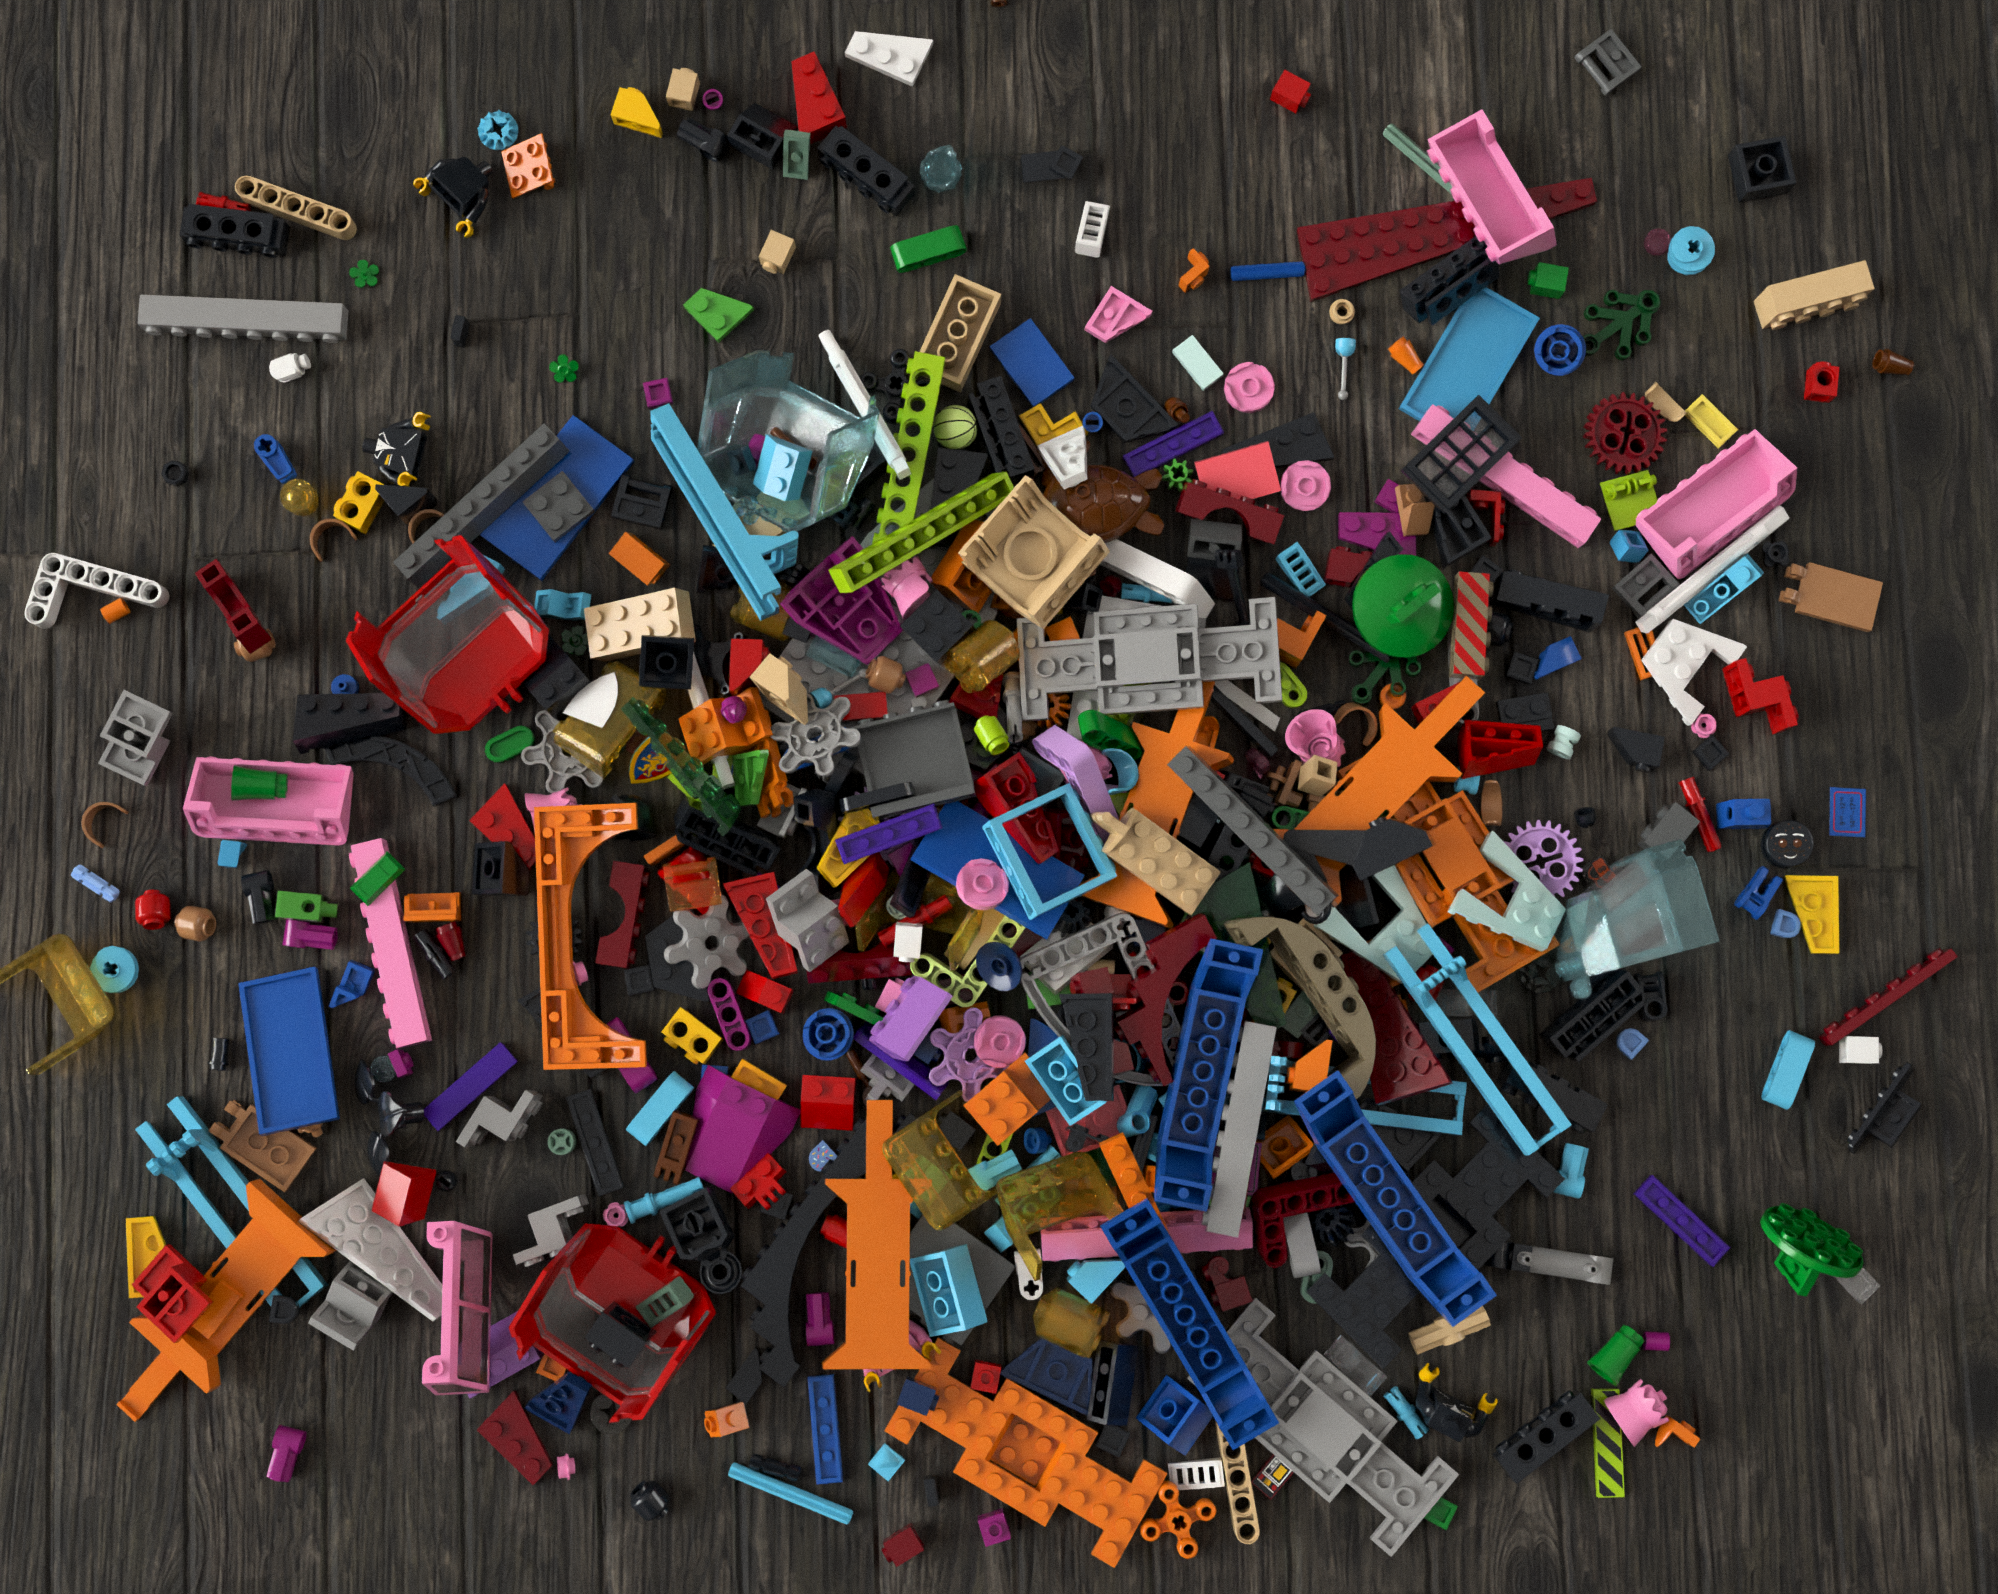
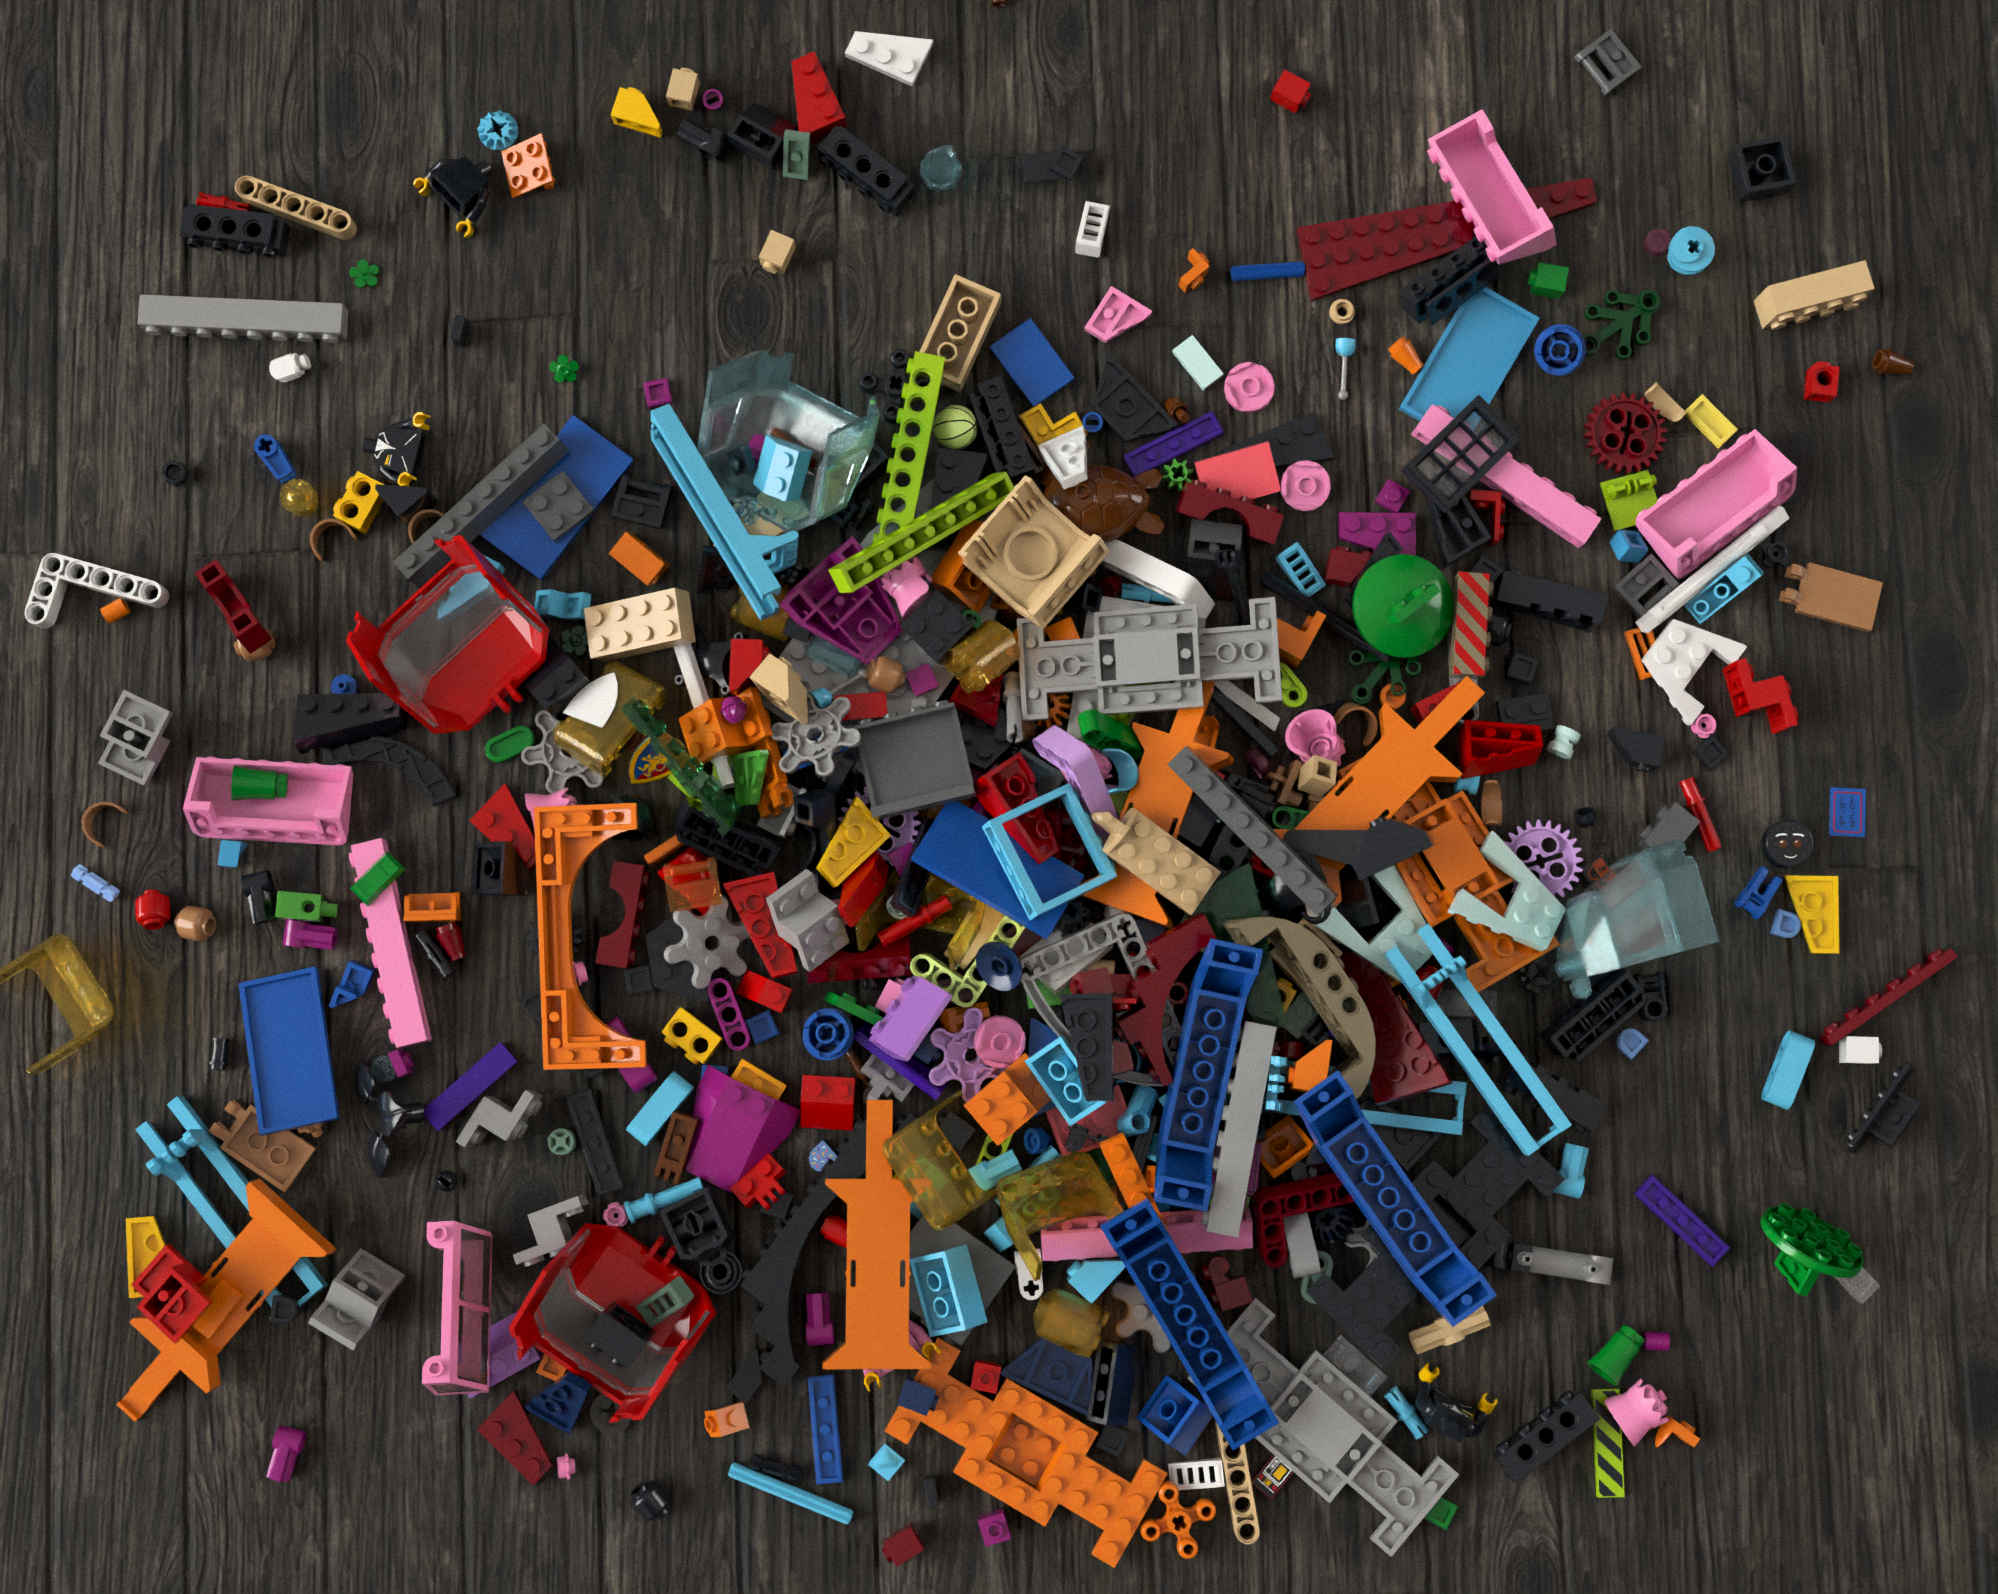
(126, 972): medium azure piece -> none
(376, 1247): white wing -> none
(403, 1193): red slope -> none
(666, 662): black slope -> none
(717, 312): bright green wing -> none
(861, 398): white piece -> none
(877, 797): black beam -> none
(889, 833): dark purple tile -> none
(908, 941): white brick -> none
(928, 249): green beam -> none
(982, 884): bright pink tile -> none
(991, 734): lime brick -> none
(1413, 510): medium nougat slope -> none
(1415, 153): sand green axle -> none
(1556, 657): blue slope -> none
(1745, 814): blue torso -> none

